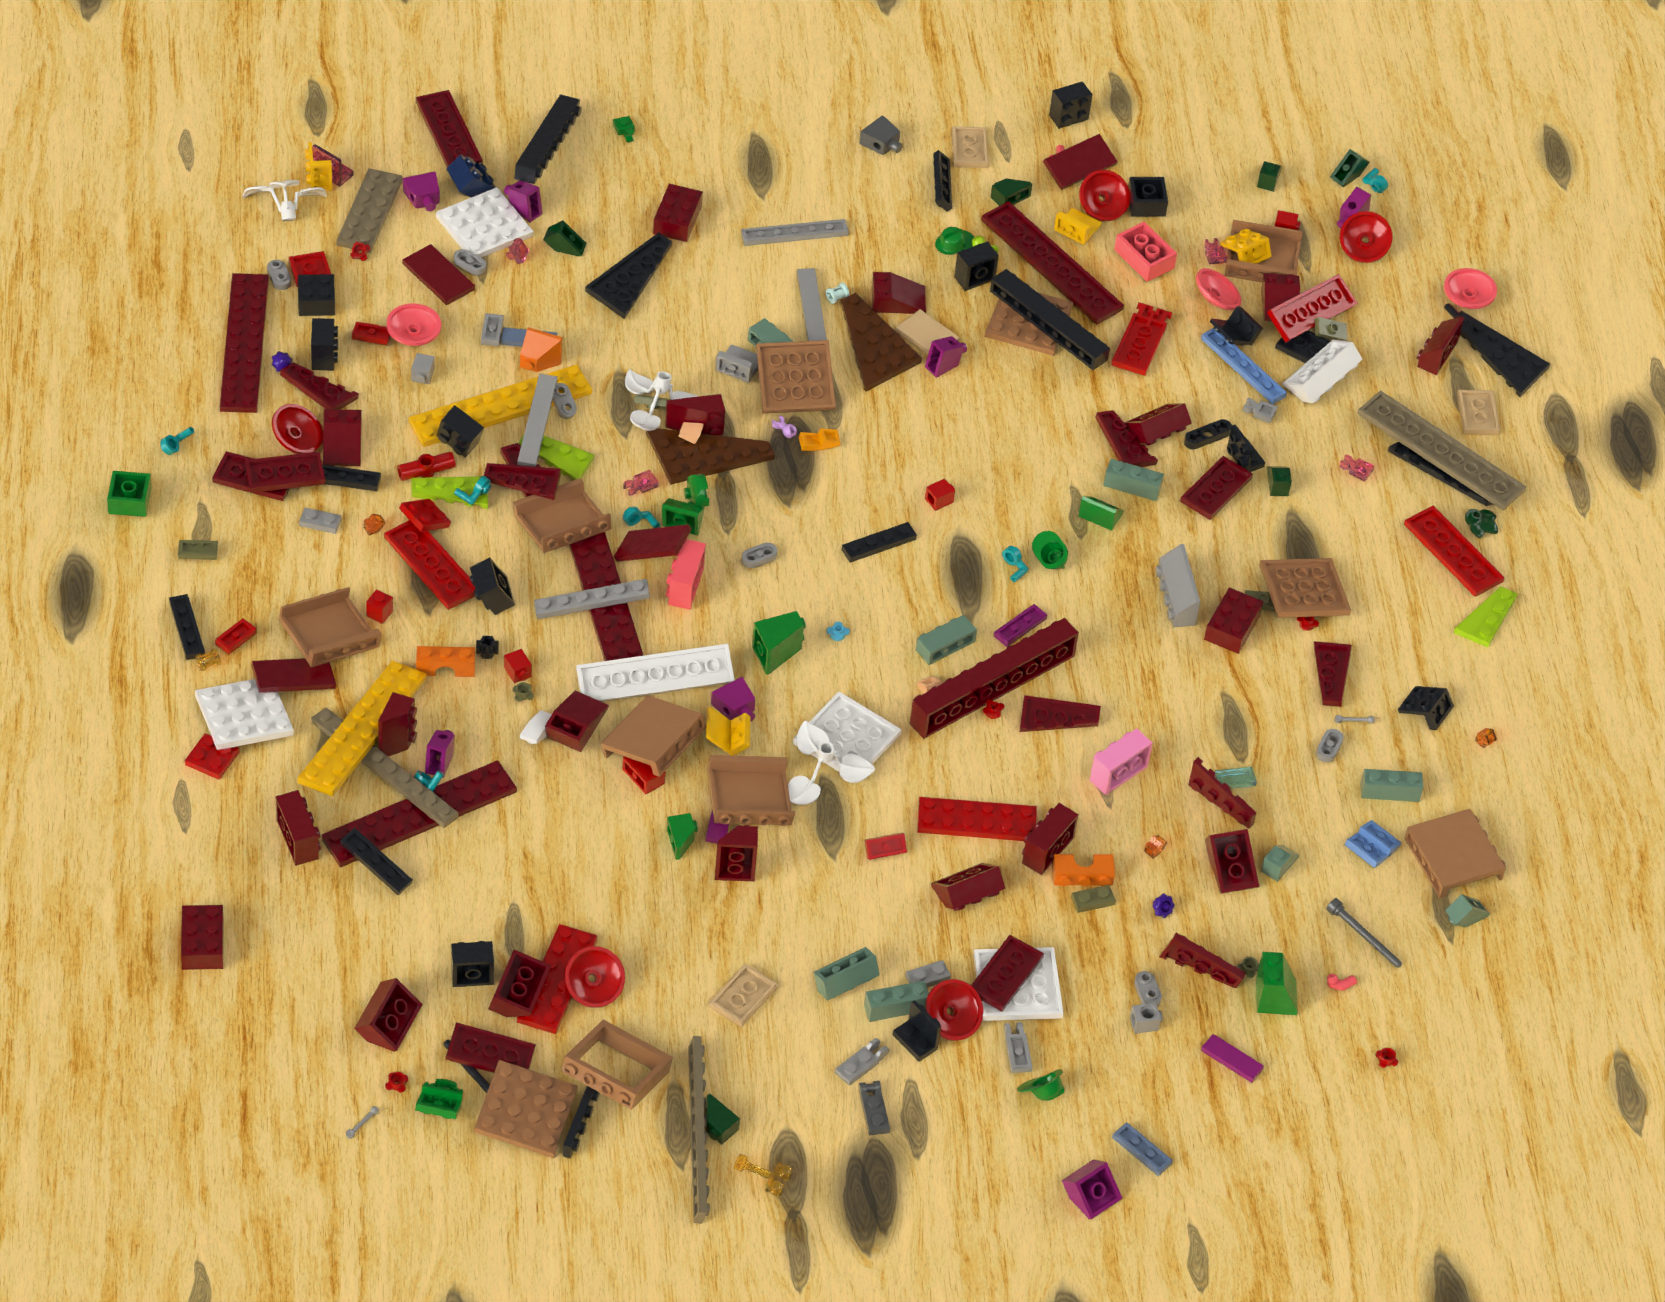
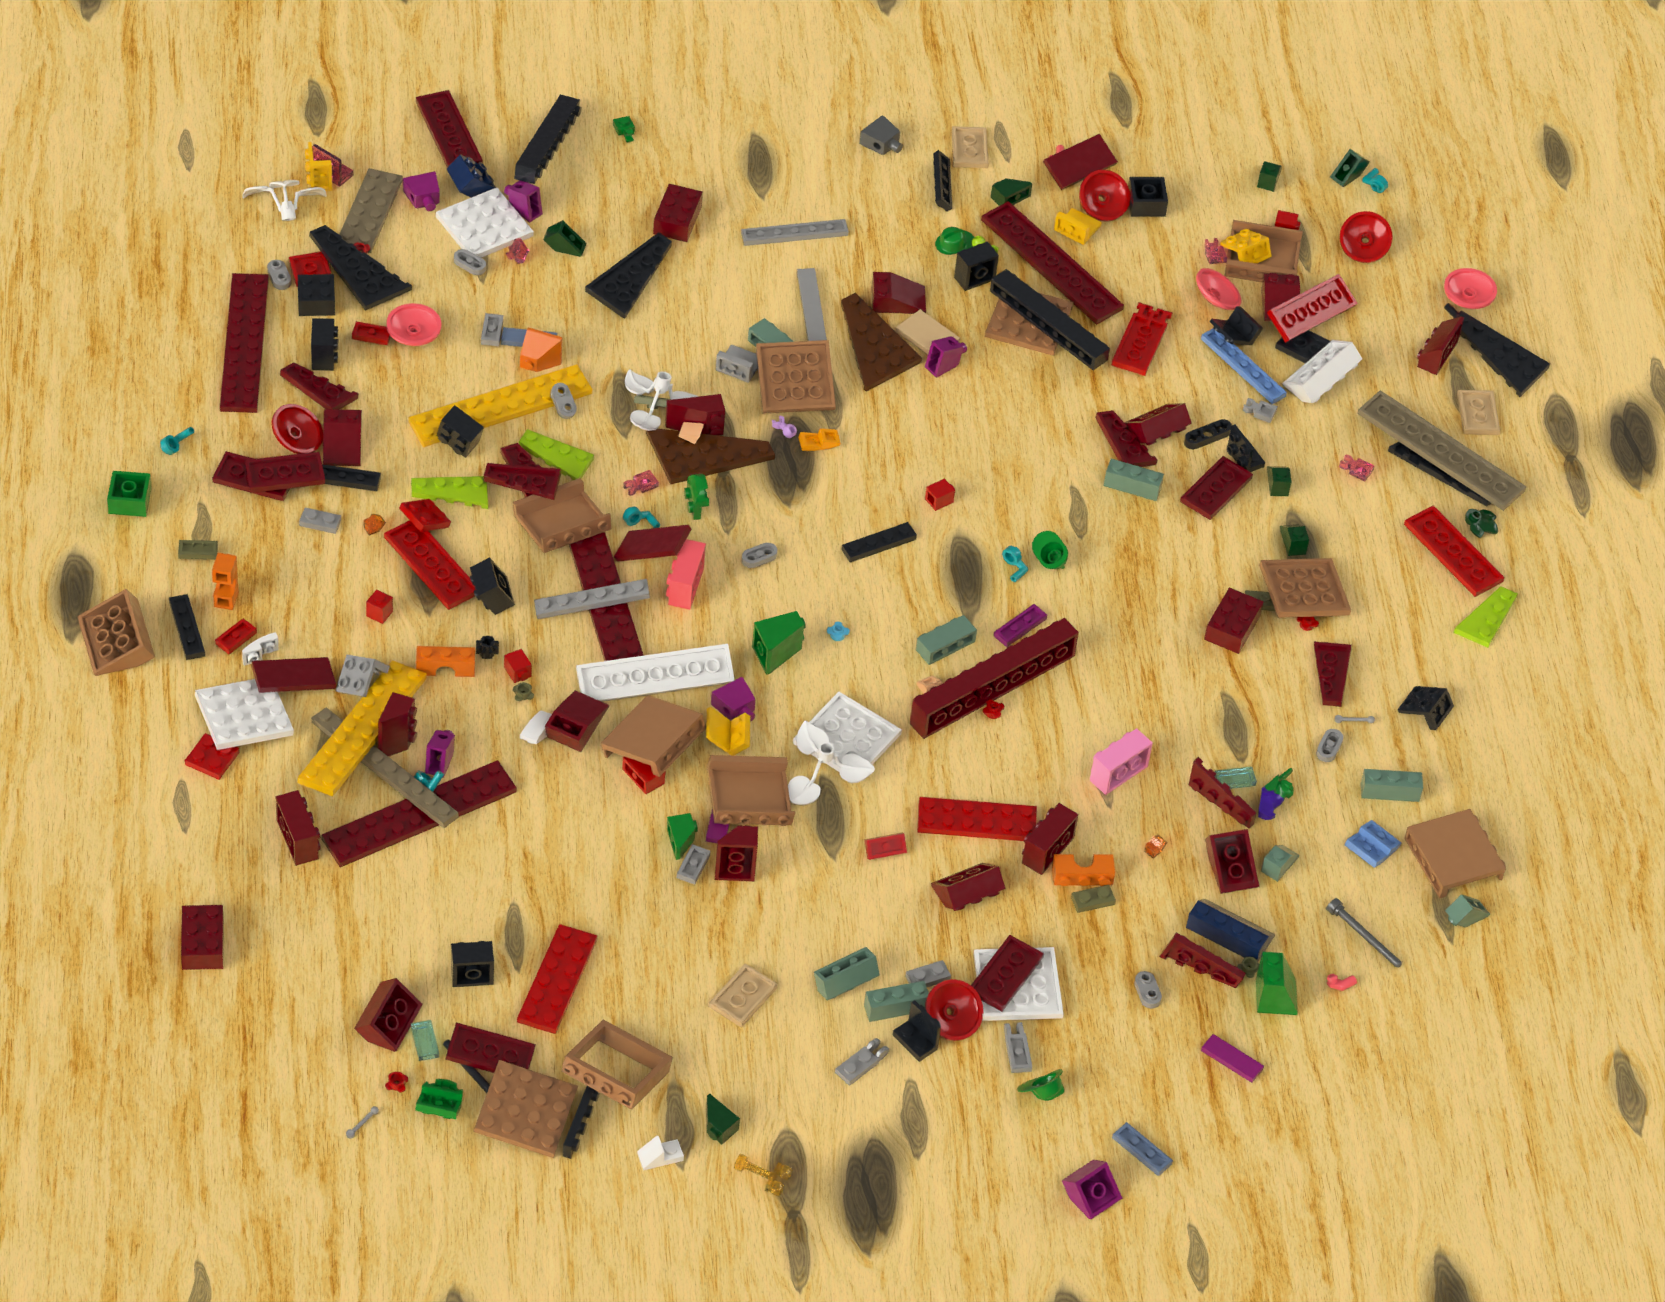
(116, 634): none -> medium nougat slope
(208, 659): clear yellow bush -> none
(226, 579): none -> orange arch
(261, 646): none -> white slope
(281, 360): dark purple piece -> none
(328, 627): medium nougat panel -> none
(358, 674): none -> light grey bracket
(360, 272): none -> black wing
(376, 861): black plate -> none
(422, 368): light grey brick -> none
(425, 1040): none -> clear light blue tile
(426, 466): red piece -> none
(438, 274): dark red tile -> none
(482, 486): teal plate -> none
(519, 986): dark red slope -> none
(537, 420): light grey tile -> none
(605, 968): red dish -> none
(659, 1154): none -> white slope
(682, 513): green slope -> none
(693, 864): none -> light grey plate
(698, 1135): dark tan plate -> none
(837, 293): light aqua bush -> none
(874, 1108): dark grey plate -> none
(1054, 714): dark red wing -> none
(1070, 104): black brick -> none
(1099, 512): green slope -> none
(1145, 251): coral brick -> none
(1145, 1018): light grey brick -> none
(1163, 905): dark purple piece -> none
(1178, 587): light grey slope -> none
(1228, 929): none -> dark blue slope
(1274, 795): none -> animal
(1295, 539): none -> dark green slope
(1330, 329): olive plate -> none
(1357, 202): magenta torso -> none
(1386, 1053): red plate -> none
(1485, 737): clear orange piece -> none

